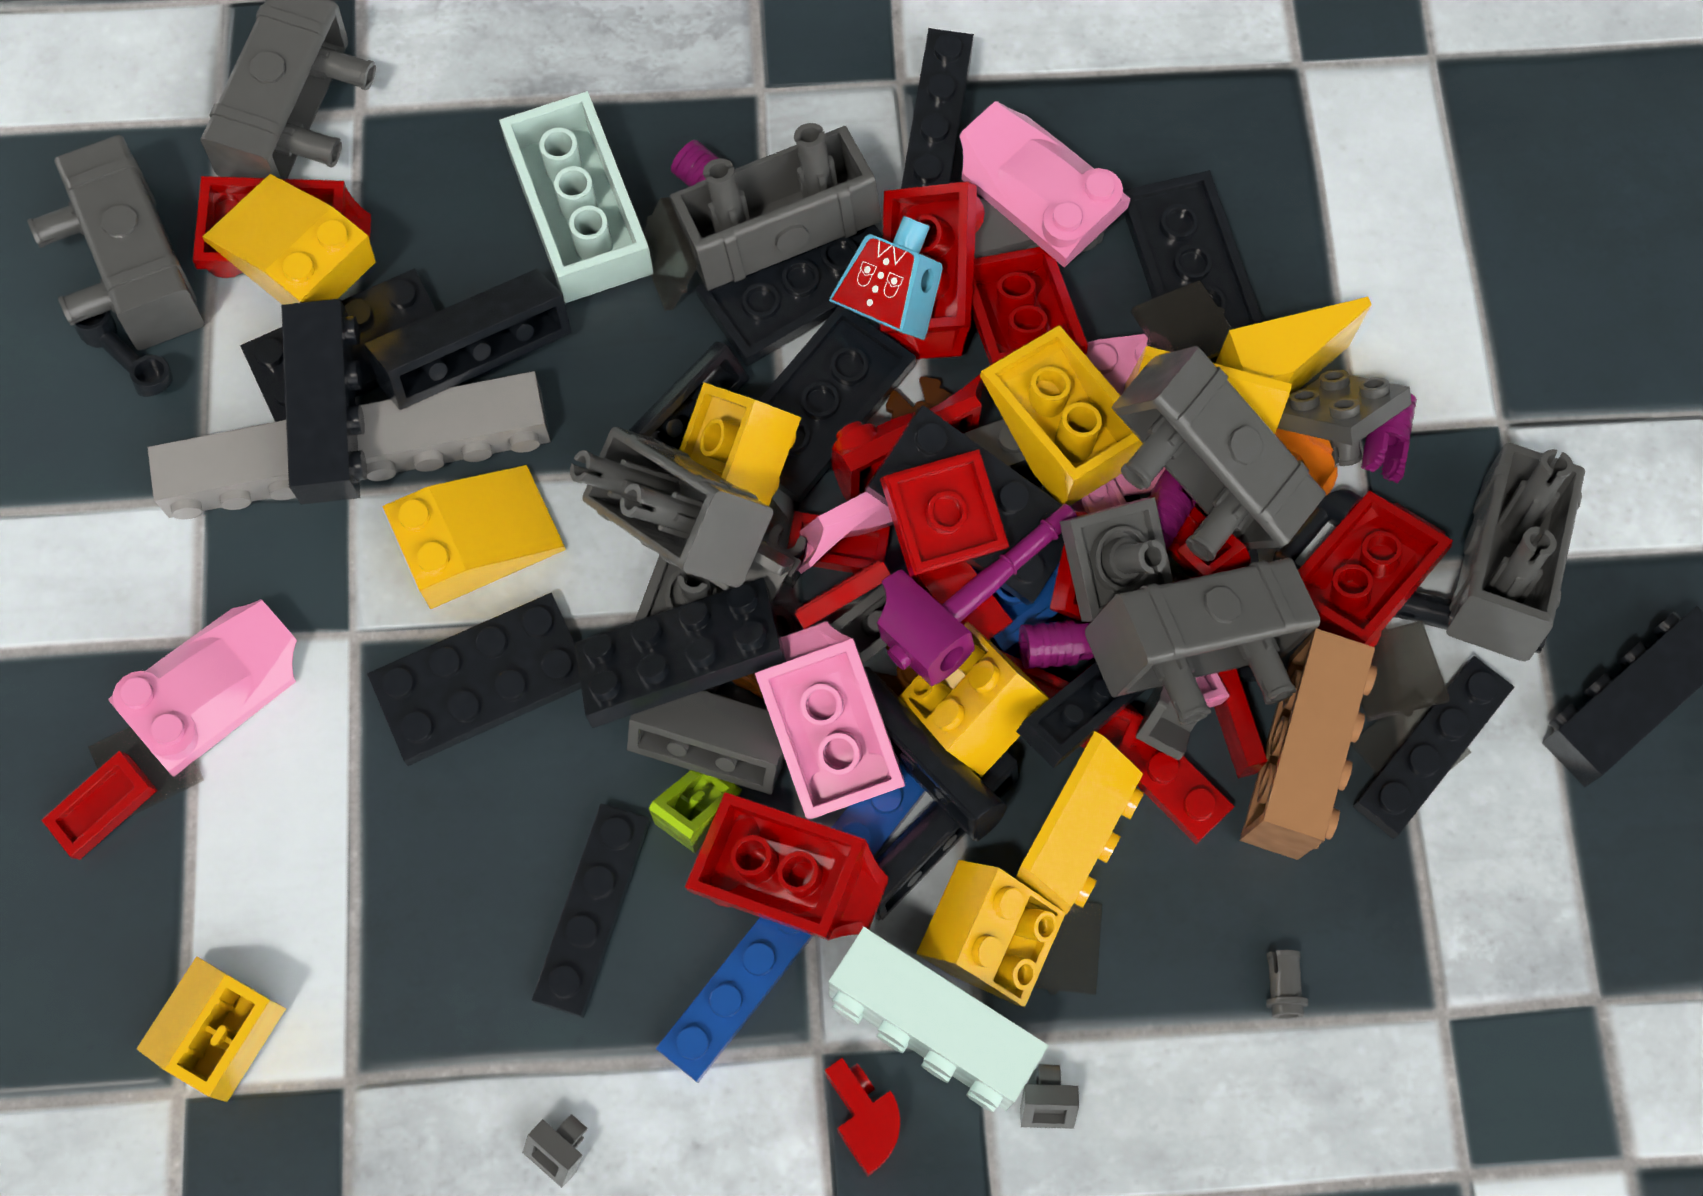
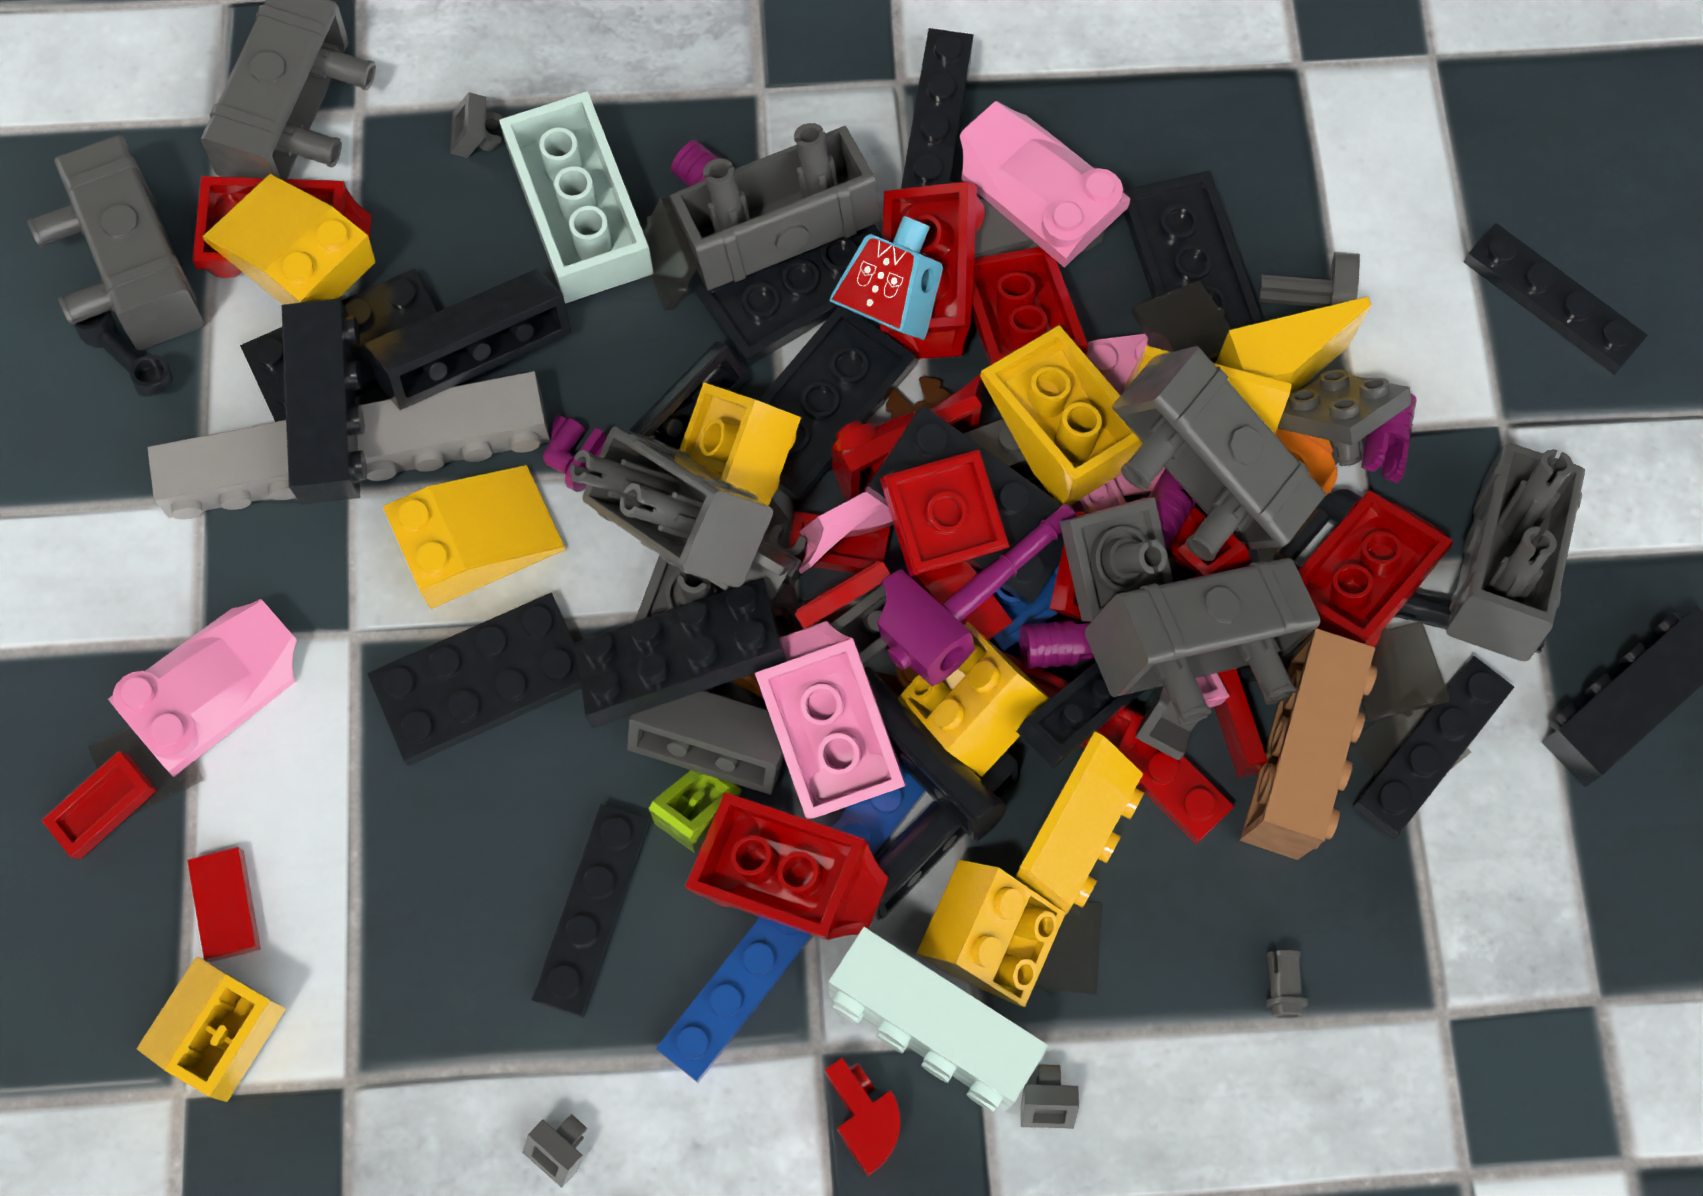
(223, 904): none -> red tile
(469, 126): none -> dark grey tile
(563, 439): none -> magenta piece
(1315, 292): none -> dark grey piece
(1555, 298): none -> black plate

